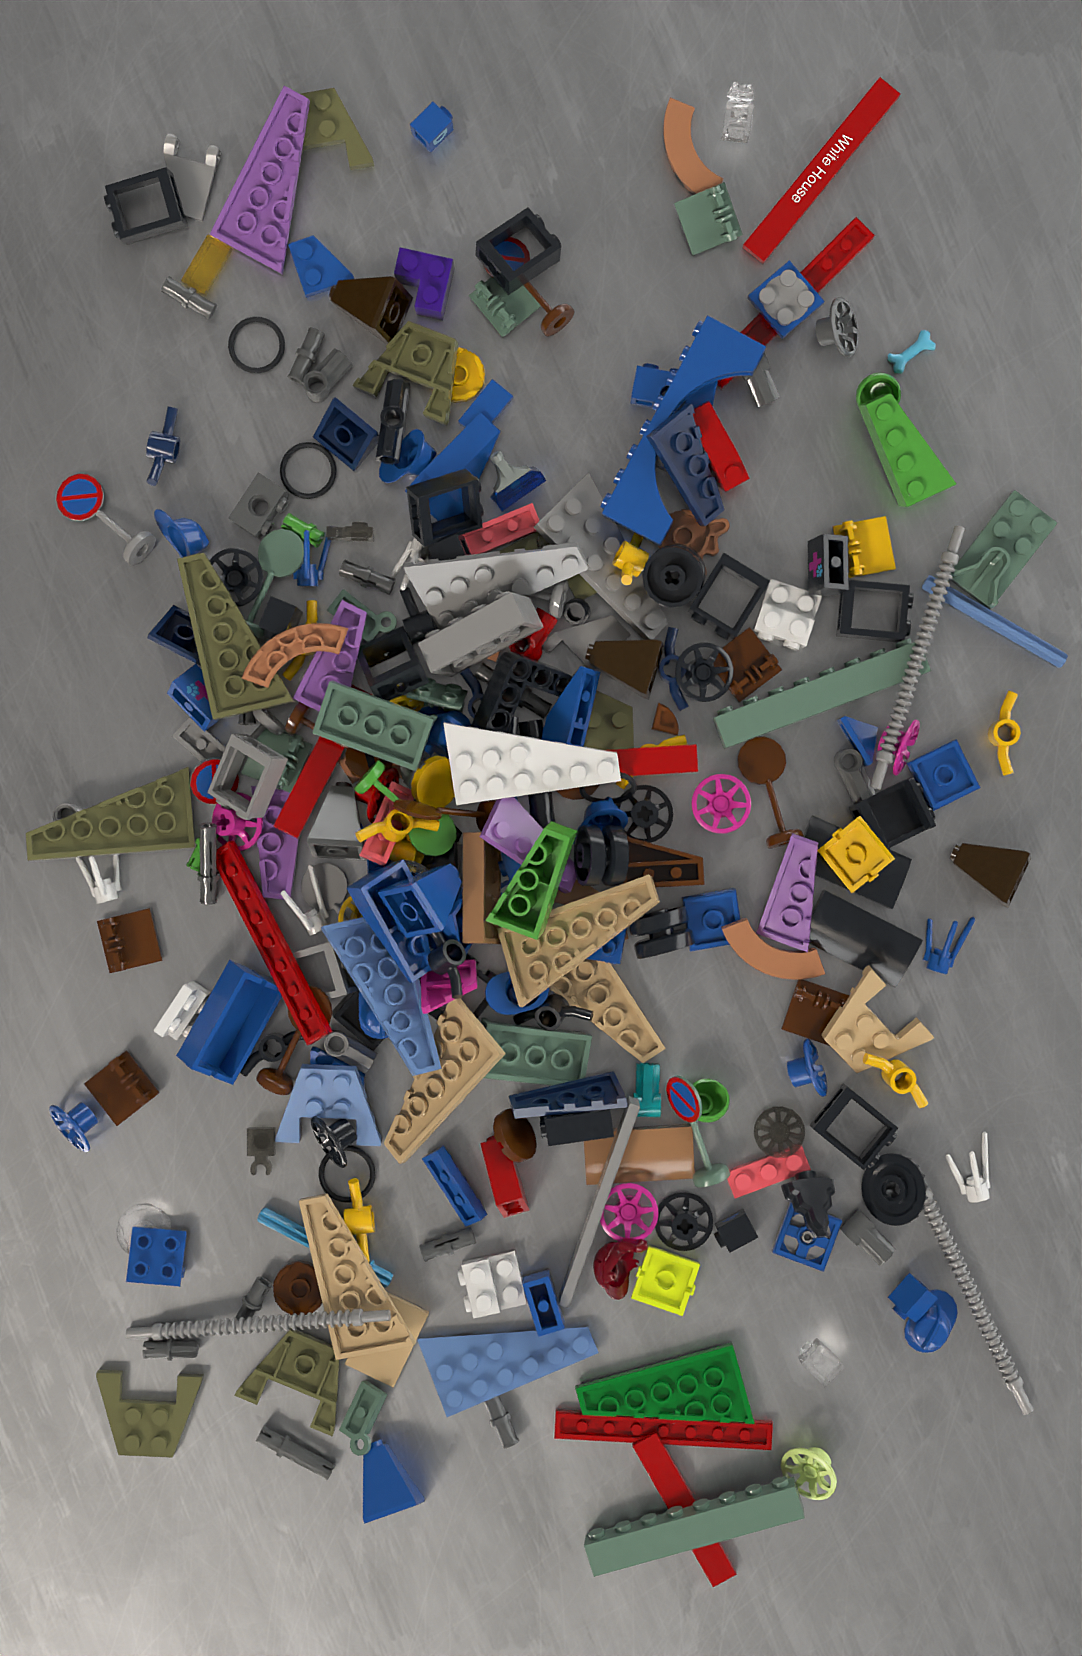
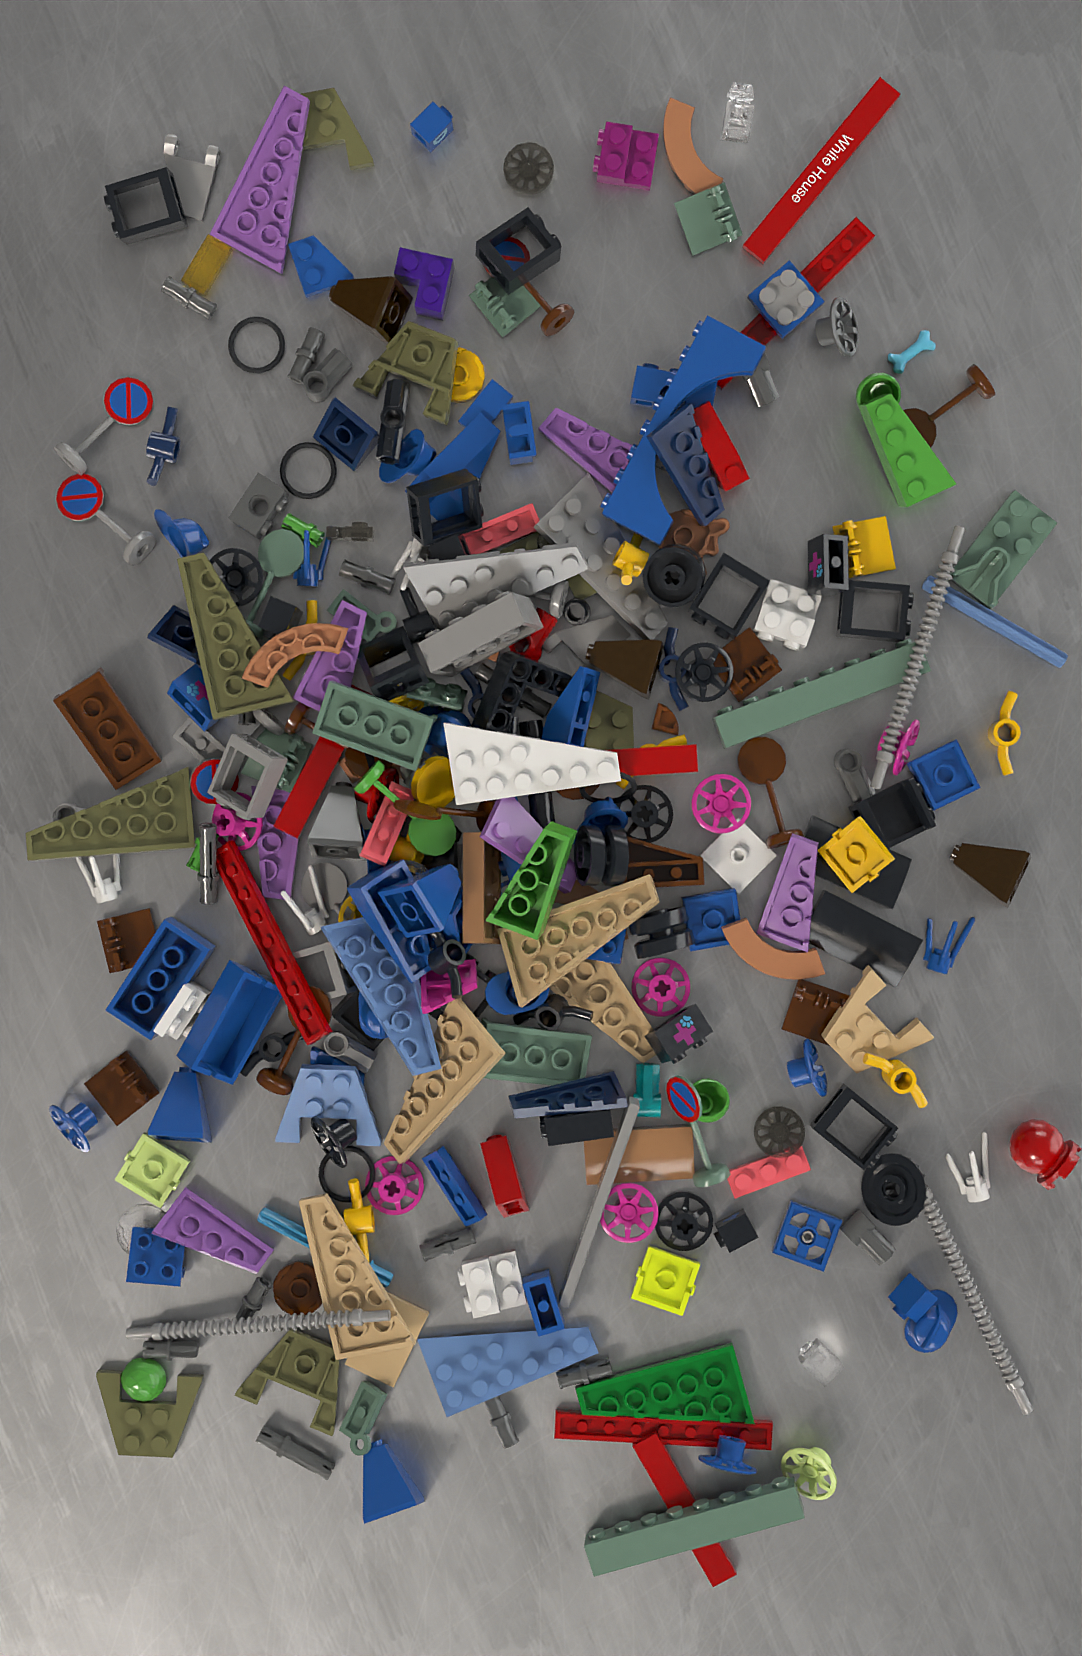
(107, 729): none -> reddish brown plate
(126, 402): none -> piece
(143, 1379): none -> bright green piece
(152, 1170): none -> yellowish green plate
(166, 964): none -> blue brick
(182, 1110): none -> blue slope
(209, 1231): none -> medium lavender wing
(261, 1145): clear smoke plate -> none
(390, 833): yellow piece -> none
(394, 1187): none -> dark pink wheel
(513, 481): piece -> none
(515, 1136): reddish brown tile -> none
(519, 432): none -> blue window
(528, 168): none -> clear smoke wheel
(584, 1373): none -> dark grey pin
(587, 446): none -> medium lavender wing
(614, 1263): dark red piece -> none
(625, 156): none -> magenta plate
(661, 987): none -> dark pink wheel
(678, 1034): none -> black brick
(729, 1452): none -> blue wheel
(738, 856): none -> white plate
(811, 1199): black rock -> none
(860, 736): blue slope -> none
(925, 423): none -> reddish brown piece
(1041, 1151): none -> red tile

